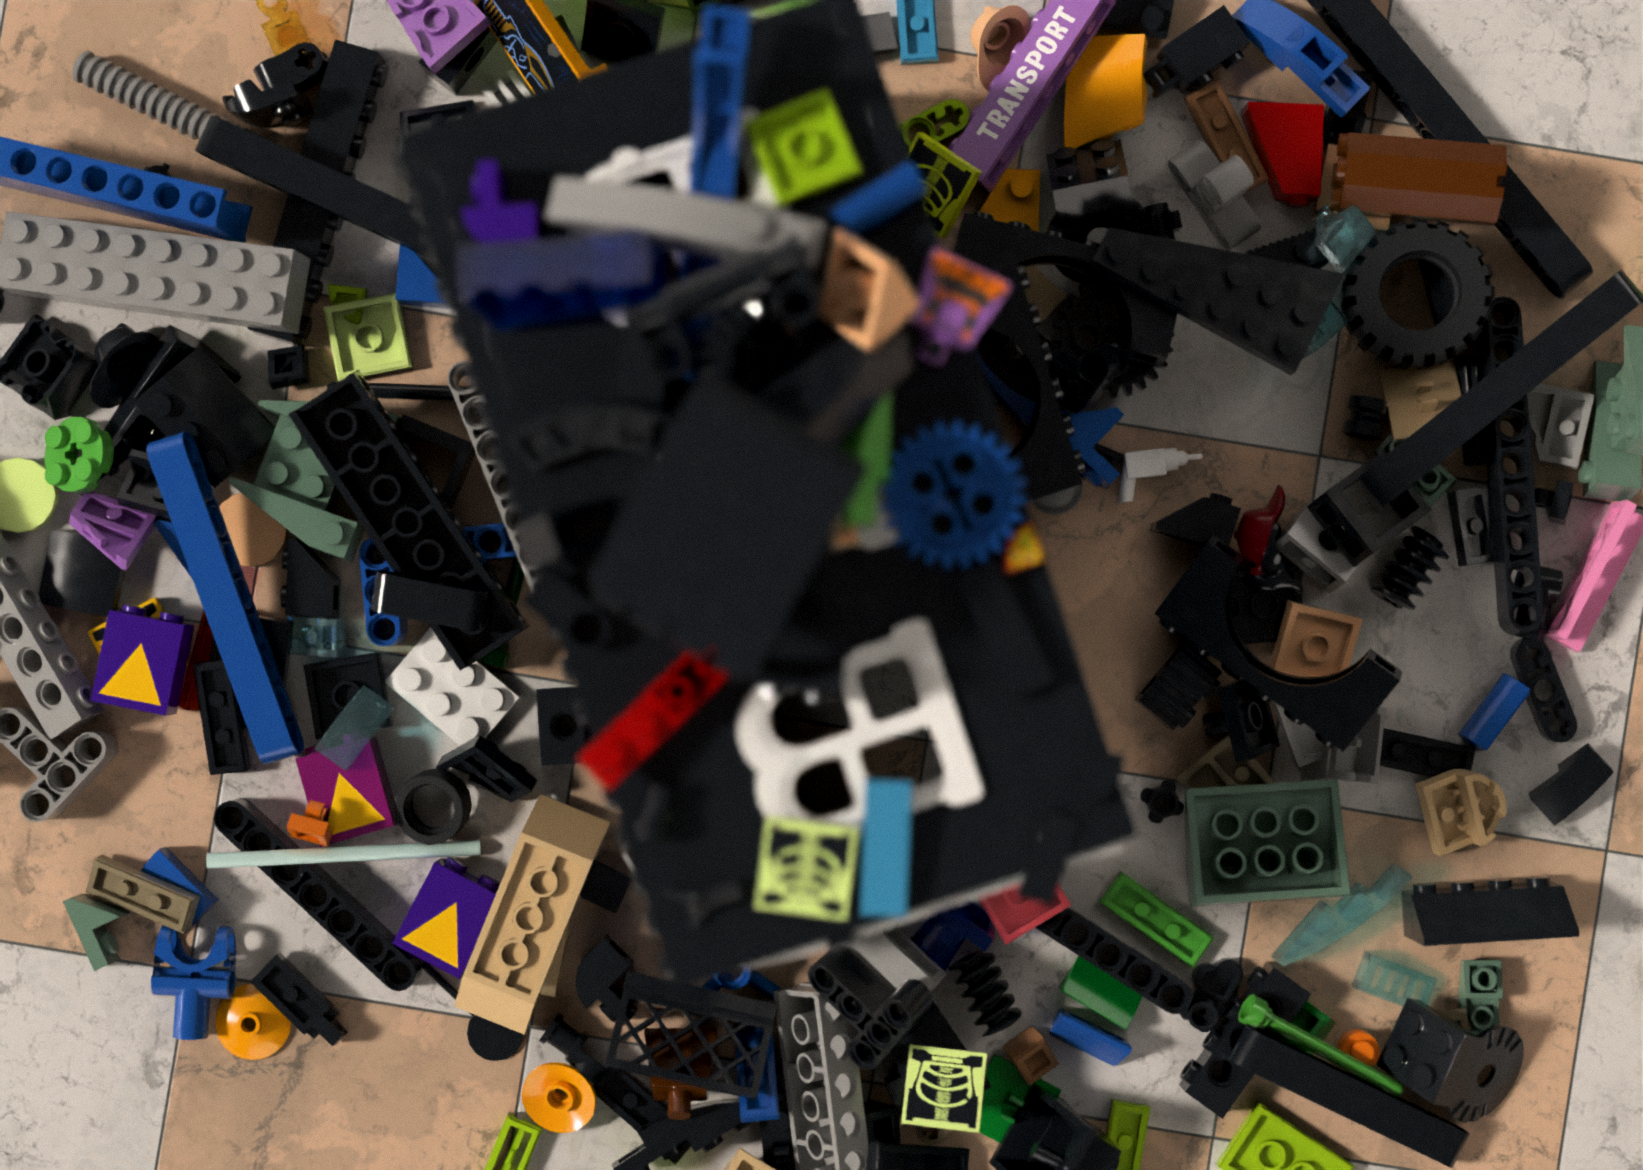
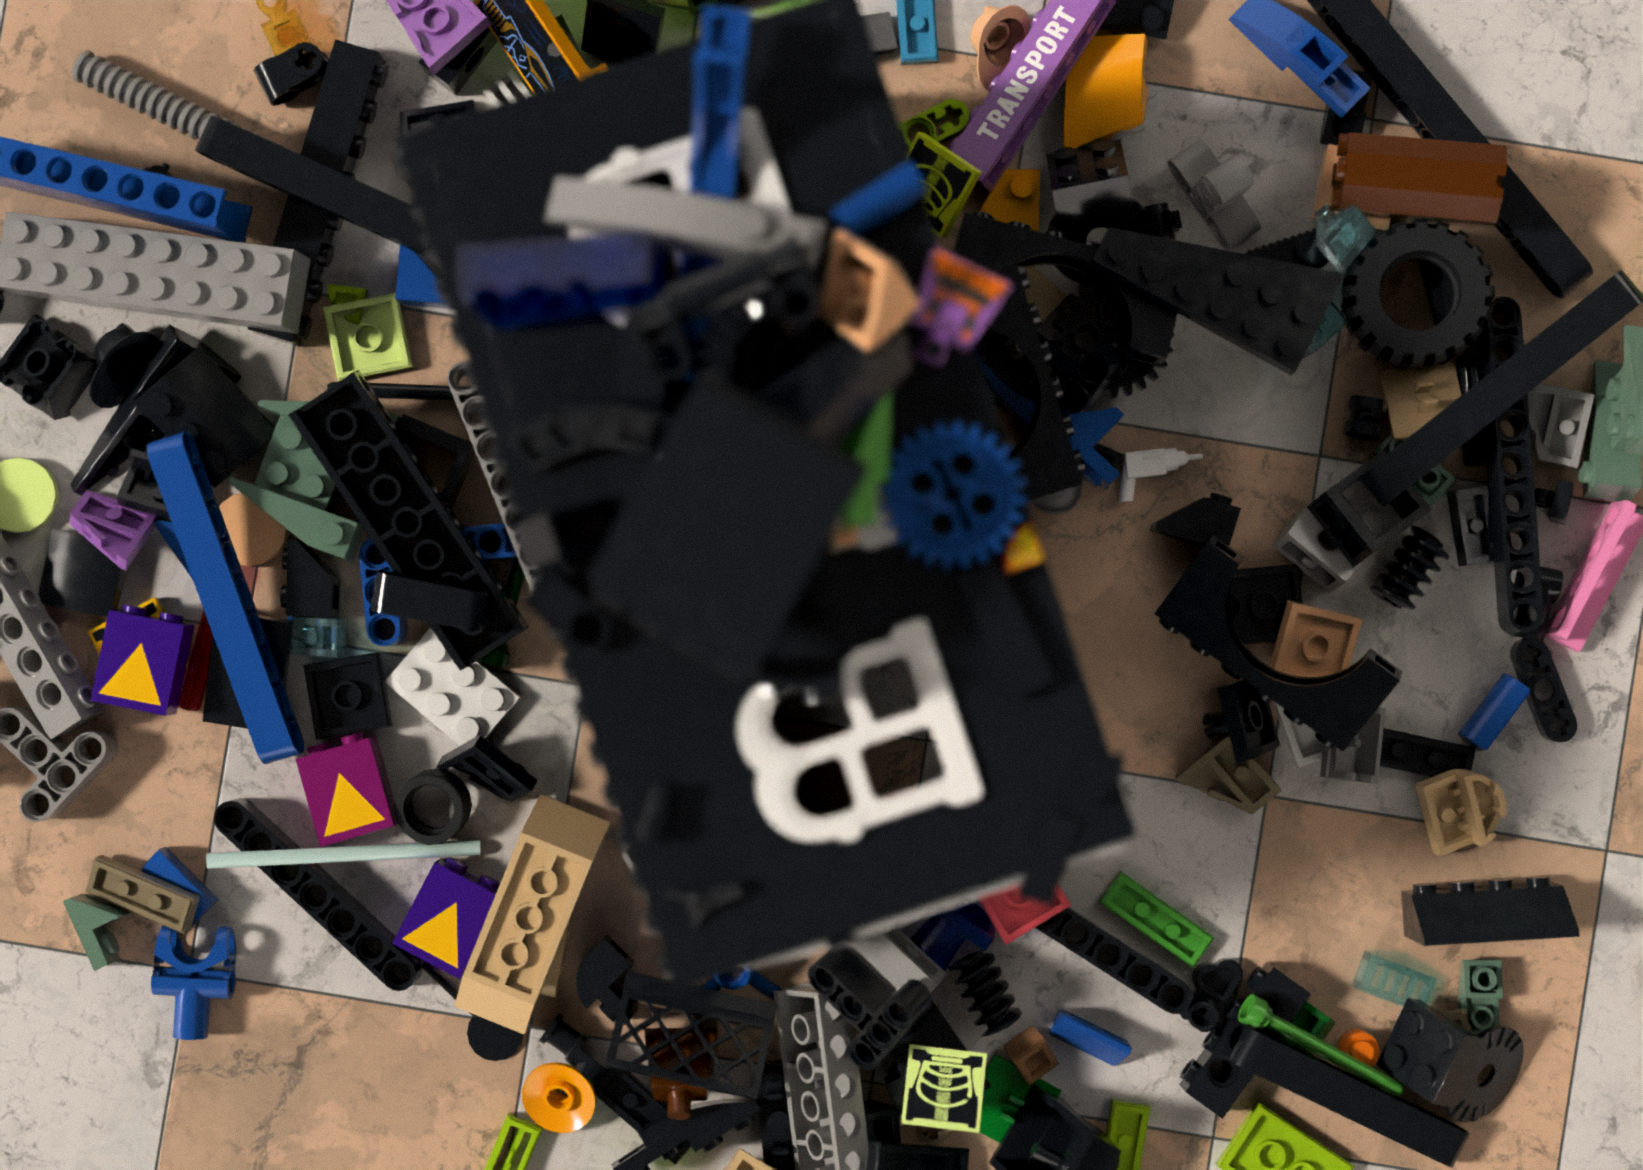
(61, 450): bright green plate -> none
(220, 719): black tile -> none
(268, 108): black slope -> none
(271, 1025): light orange dish -> none
(288, 366): black tile -> none
(299, 1000): black hinge -> none
(311, 825): orange tile -> none
(354, 727): clear light blue slope -> none
(494, 219): dark purple brick -> none
(555, 746): black brick -> none
(605, 887): black tile -> none
(652, 718): red slope -> none
(767, 1104): blue tile -> none
(802, 148): lime tile -> none
(806, 867): tile -> none
(885, 847): dark azure tile -> none
(1100, 992): green slope -> none
(1172, 804): black plate -> none
(1179, 687): black brick -> none
(1198, 53): black brick -> none
(1223, 129): medium nougat tile -> none
(1257, 544): hair -> none
(1265, 843): sand green slope -> none
(1289, 147): red slope -> none
(1328, 924): clear light blue slope -> none
(1575, 783): black slope -> none

